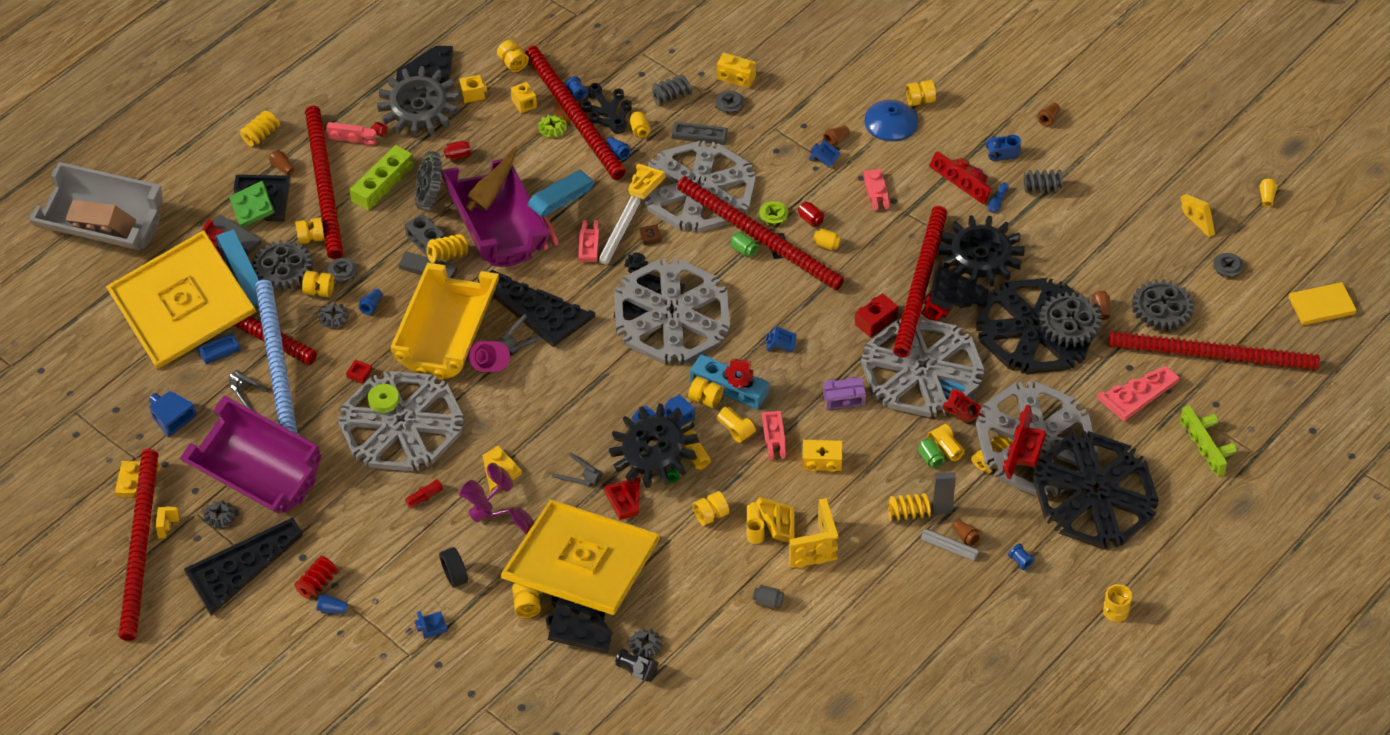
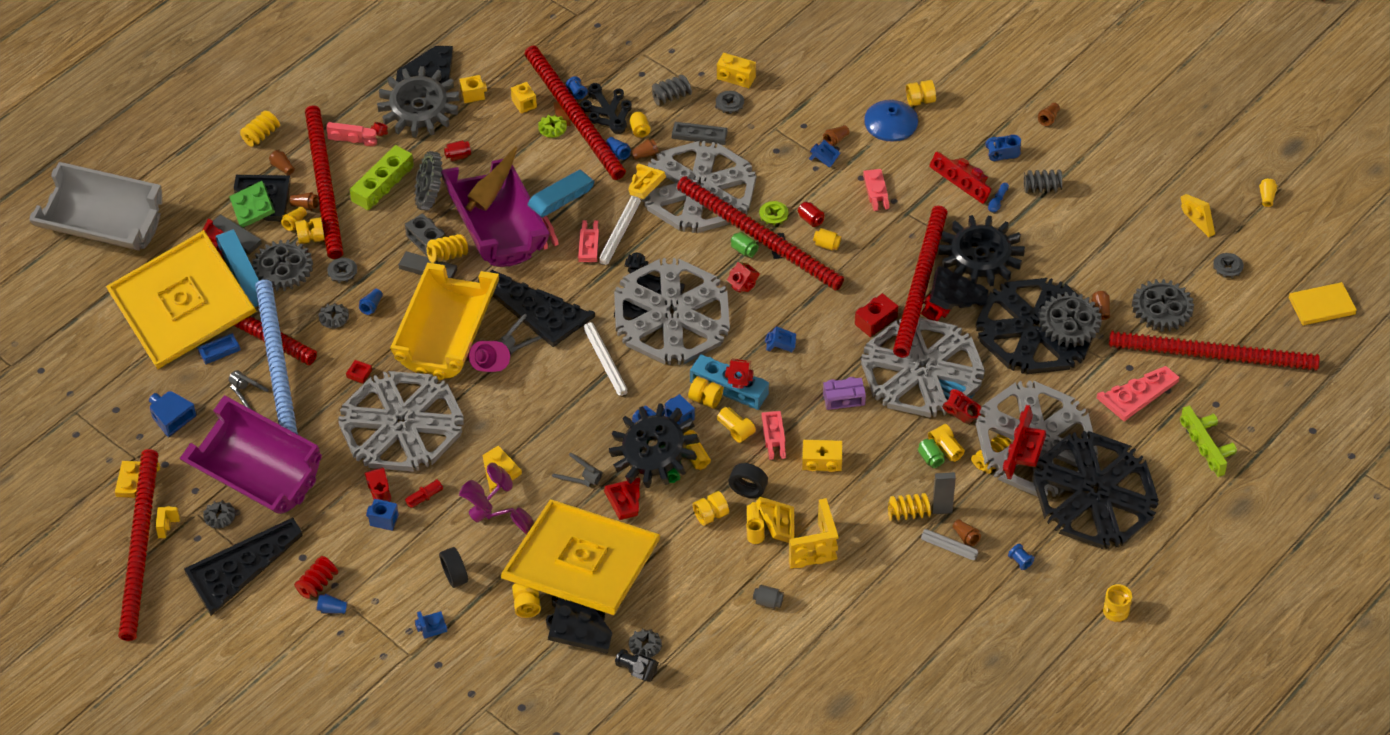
(100, 218): medium nougat wedge -> none
(289, 219): none -> yellow cone
(307, 200): none -> dark orange cone
(315, 283): yellow wheel -> none
(378, 484): none -> red piece
(383, 391): lime piece -> none
(388, 516): none -> blue brick
(512, 55): yellow wheel -> none
(605, 359): none -> white axle
(646, 149): none -> dark orange cone
(650, 234): reddish brown tile -> none
(743, 277): none -> red brick
(749, 472): none -> black tyre

